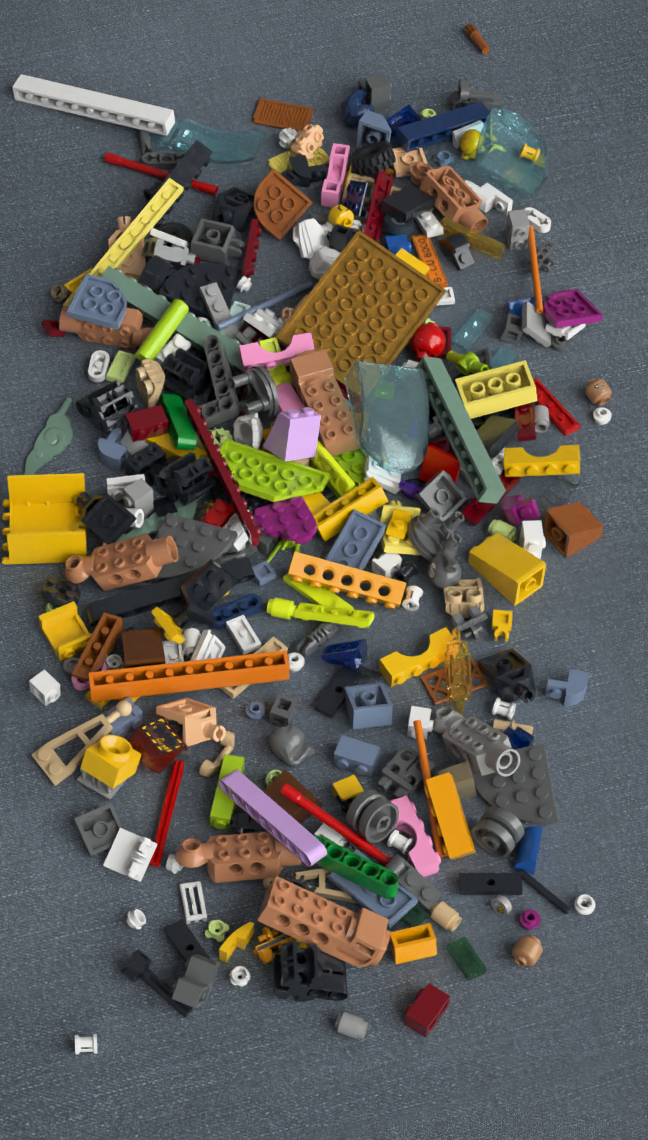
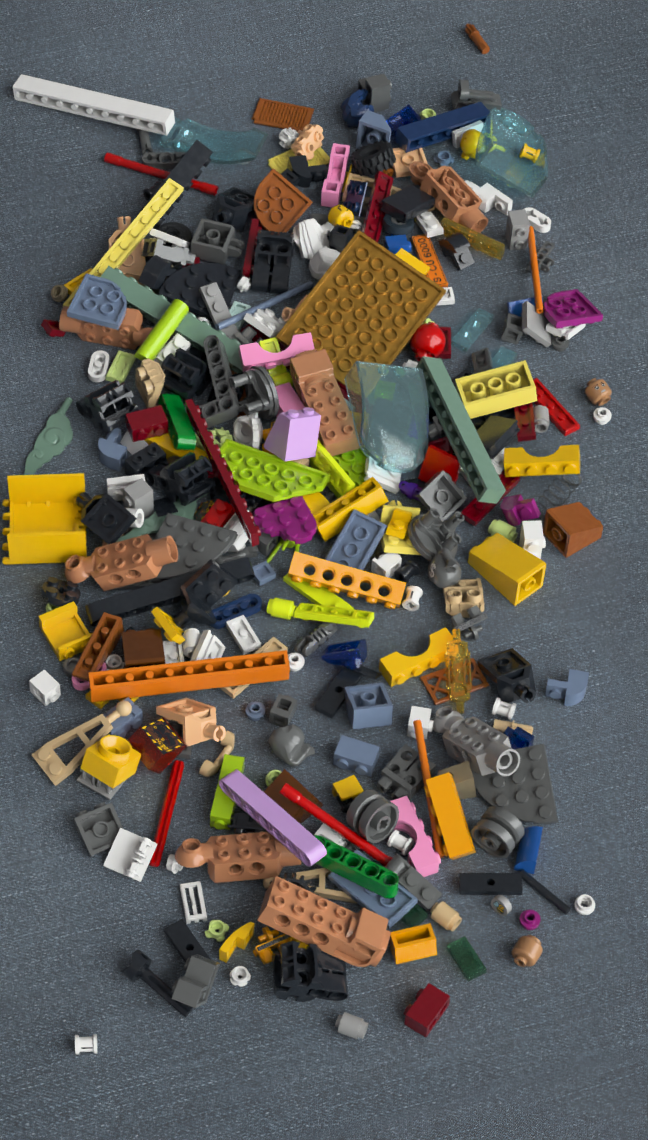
(136, 919): white plate -> none
(265, 261): none -> black connector
(466, 362): lime pin -> none
(501, 623): yellow plate -> none

